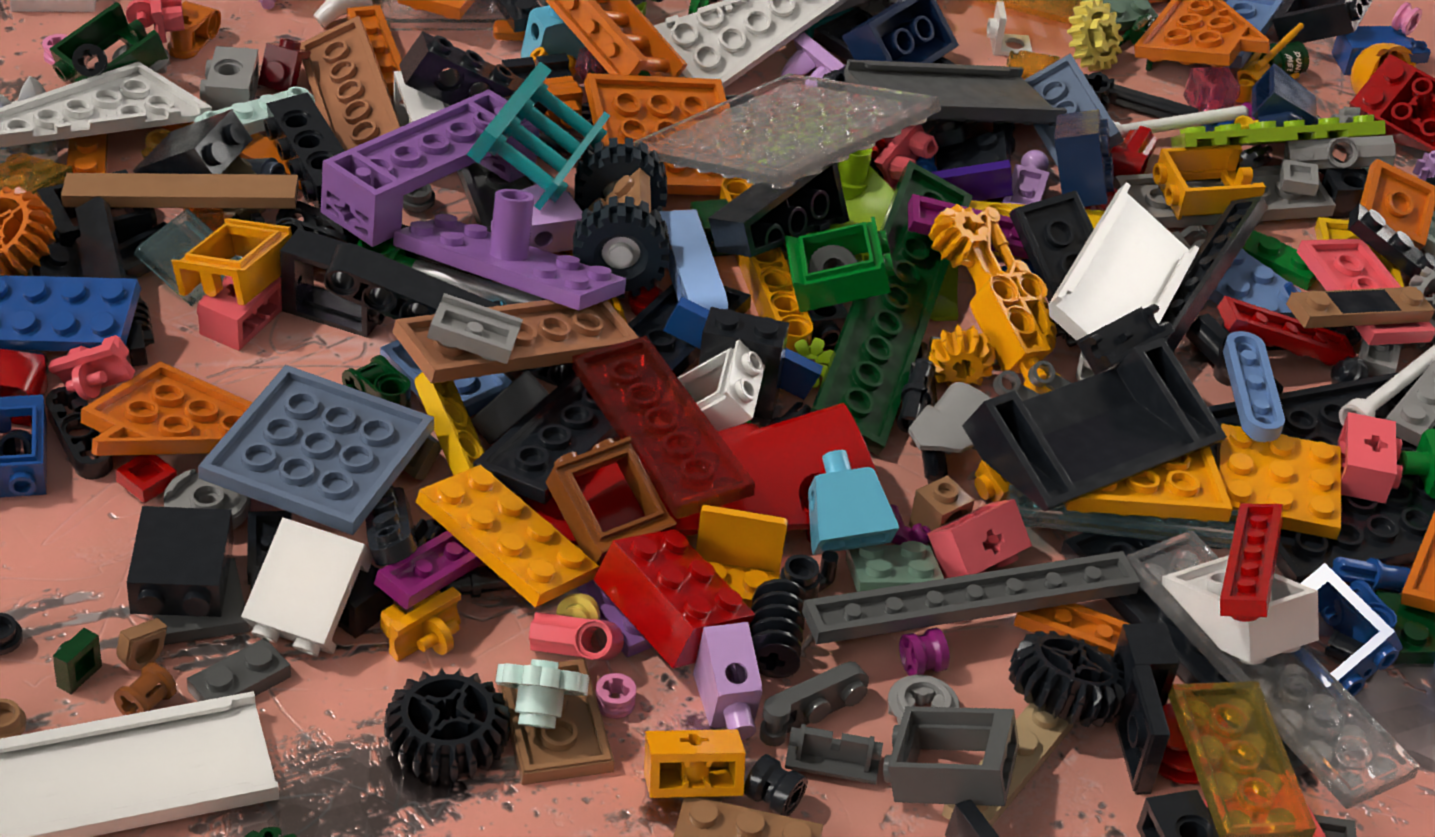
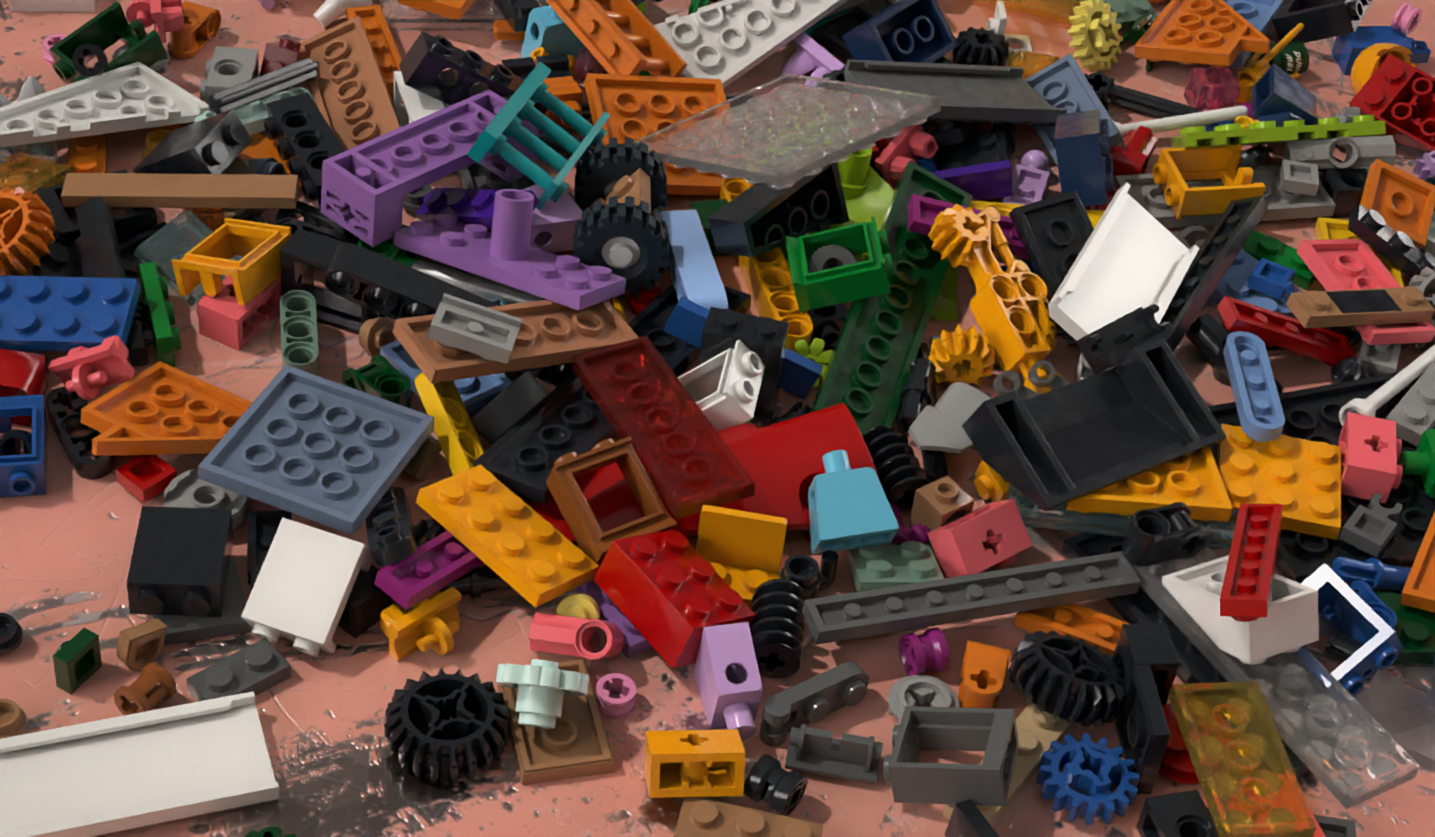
(154, 292): none -> green plate
(263, 86): none -> axle
(299, 331): none -> sand green beam
(375, 334): none -> medium nougat plate
(468, 205): none -> dark purple plate
(895, 465): none -> black piece
(981, 48): none -> black gear
(982, 675): none -> orange piece
(1088, 779): none -> blue gear
(1163, 535): none -> black piece
(1270, 278): none -> blue tile
(1371, 527): none -> dark grey plate

